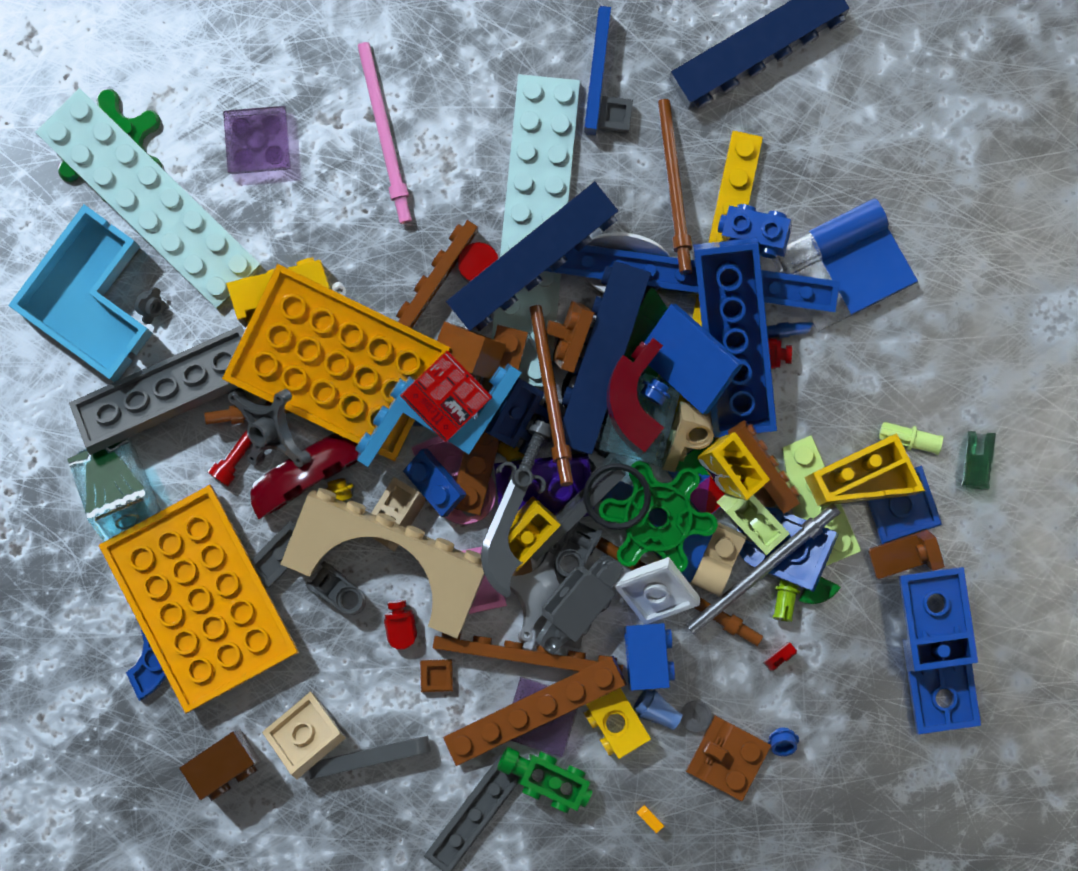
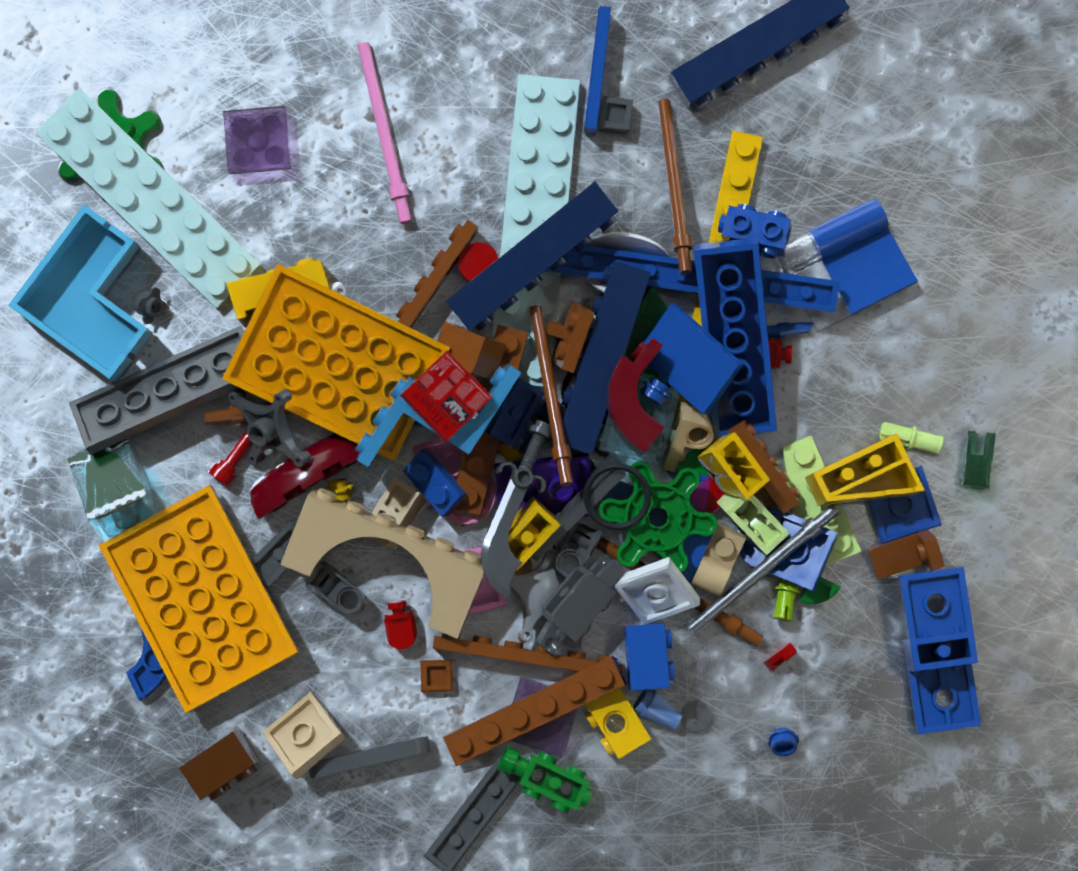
(653, 822): light orange piece -> none
(728, 758): dark orange hinge -> none

